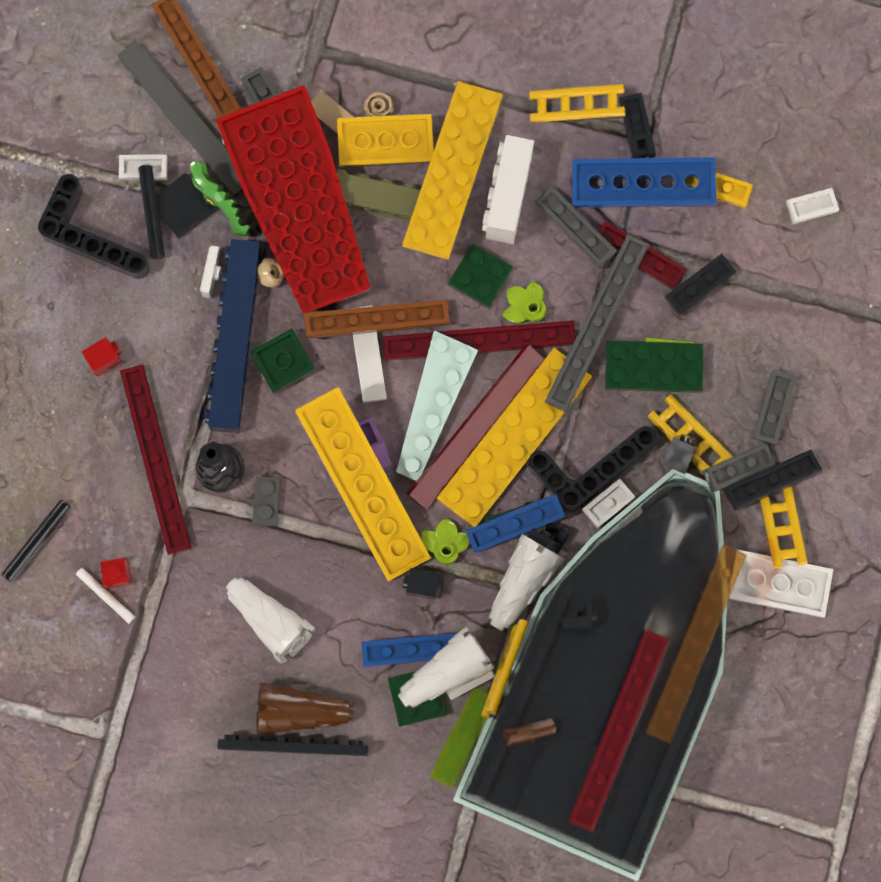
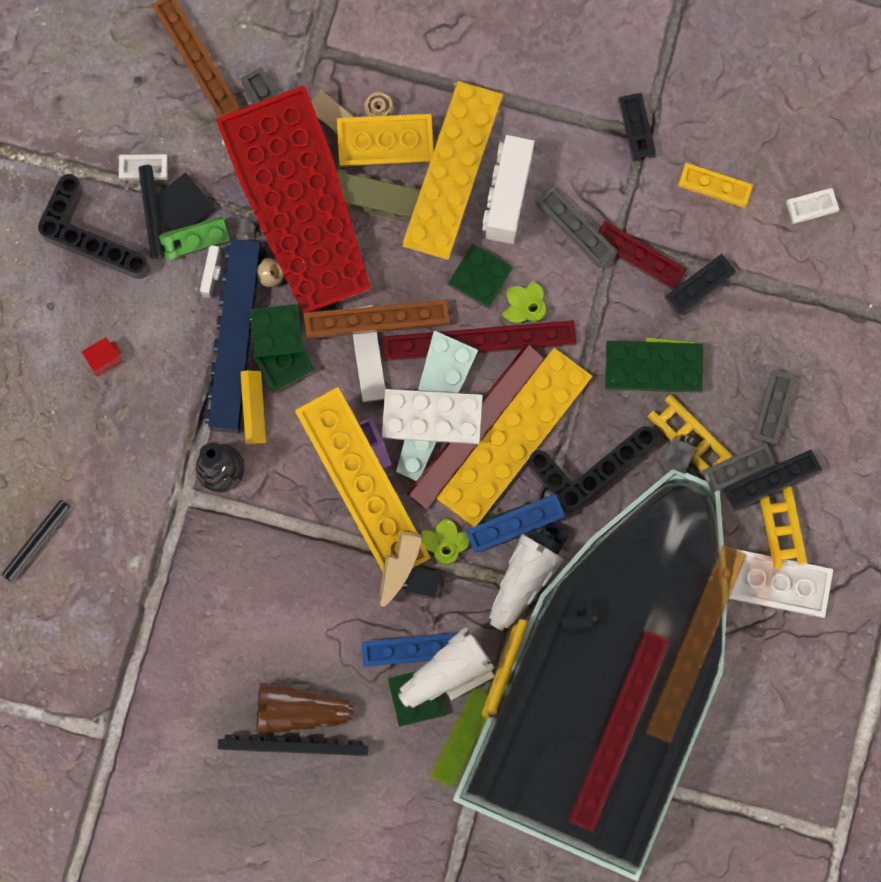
(105, 595): white bar -> none
(115, 573): red brick -> none
(155, 460): dark red tile -> none
(181, 115): dark grey tile -> none
(194, 237): none -> bright green plate
(216, 196): bright green animal -> none
(253, 407): none -> yellow tile
(266, 501): dark grey plate -> none
(273, 623): white cone -> none
(276, 330): none -> dark green plate
(398, 566): none -> tan slope
(432, 416): none -> white plate
(529, 732): reddish brown axle -> none
(588, 111): yellow bar -> none
(596, 323): dark grey tile -> none
(608, 503): white plate -> none
(652, 168): blue plate -> none

